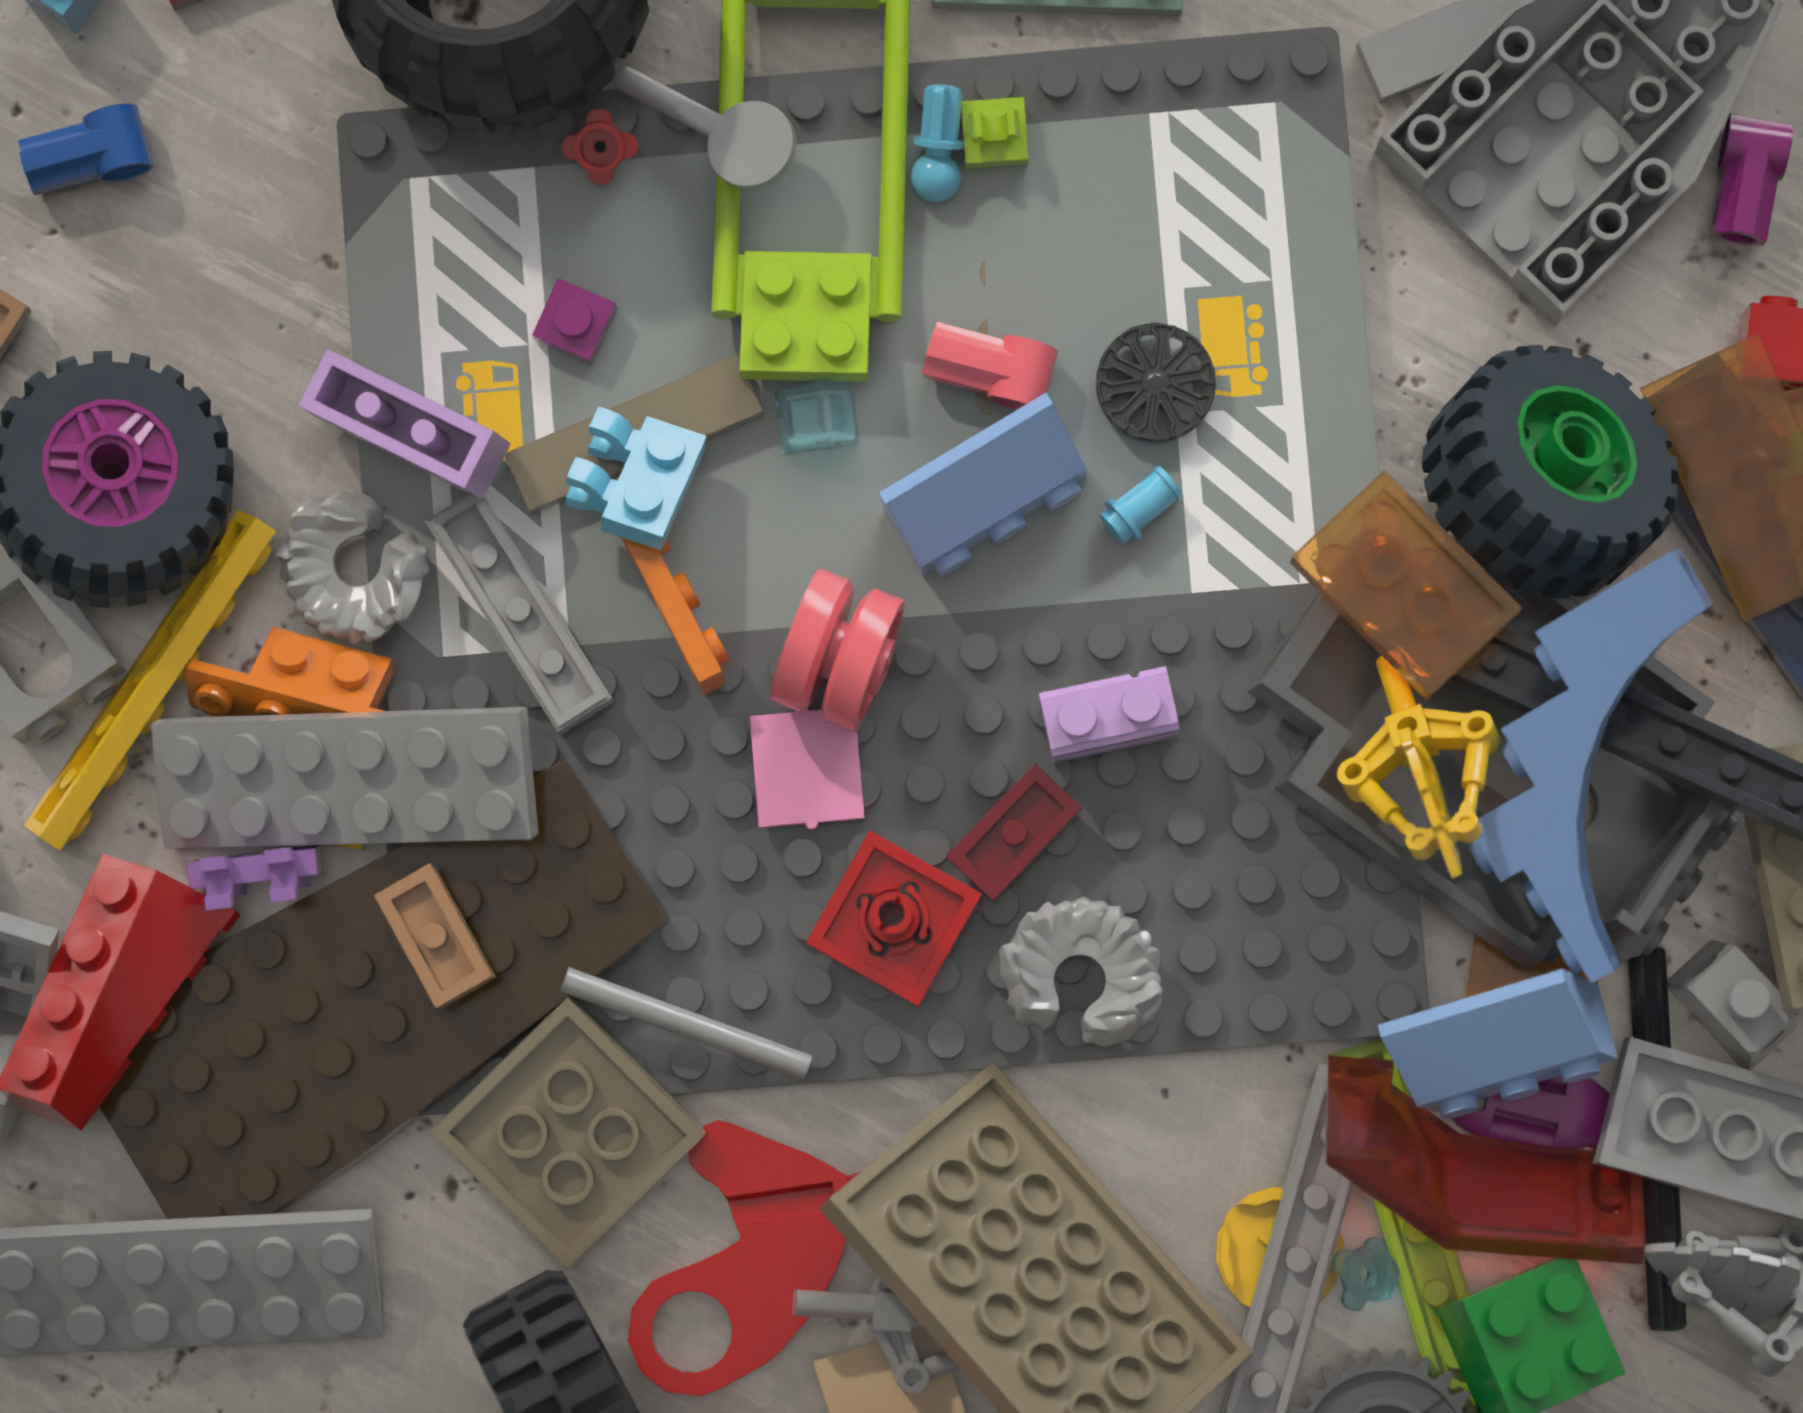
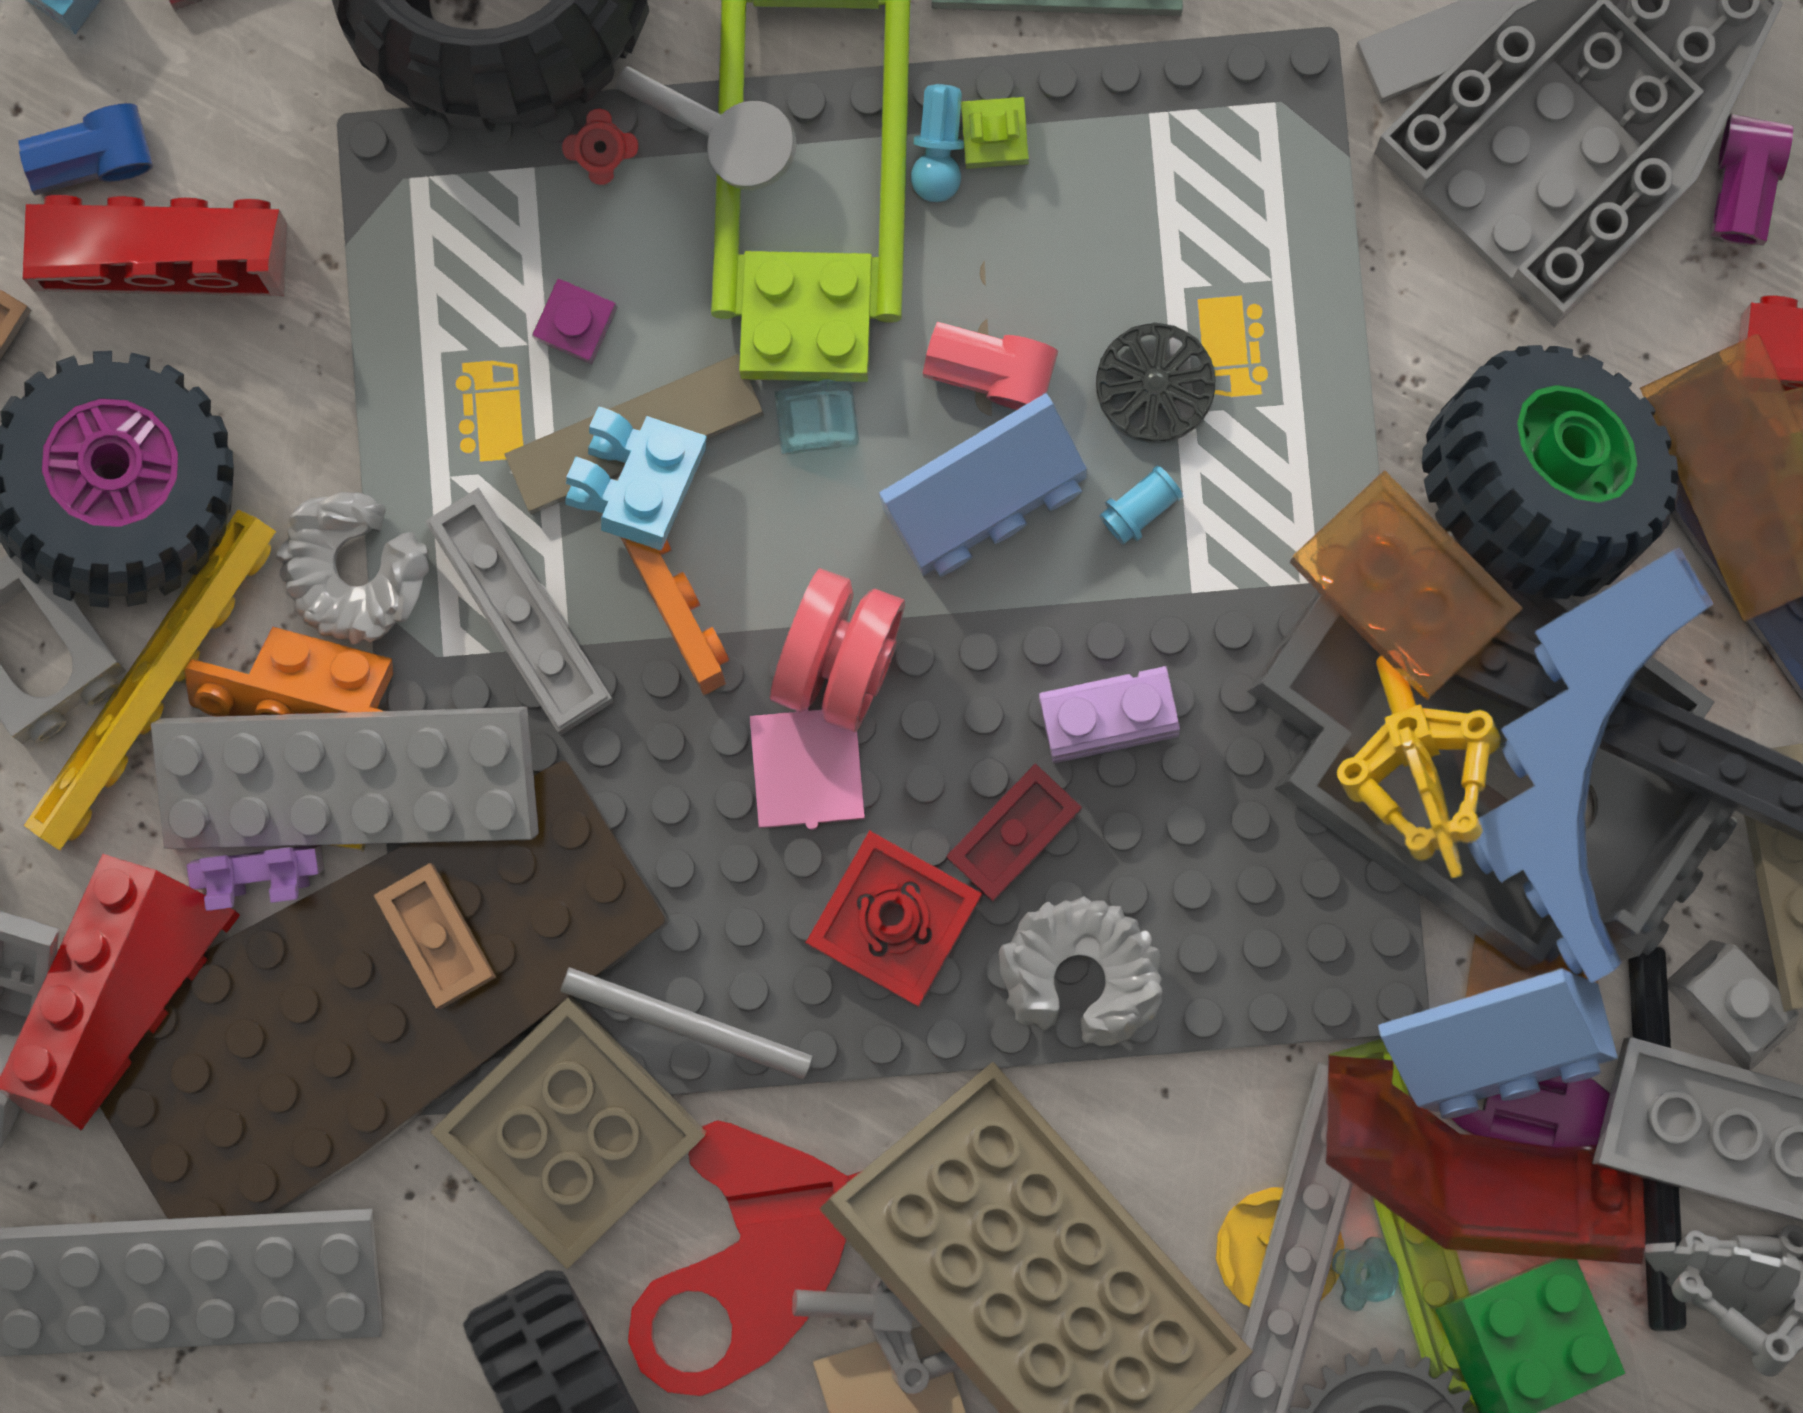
(155, 248): none -> red wedge
(404, 424): lavender brick -> none

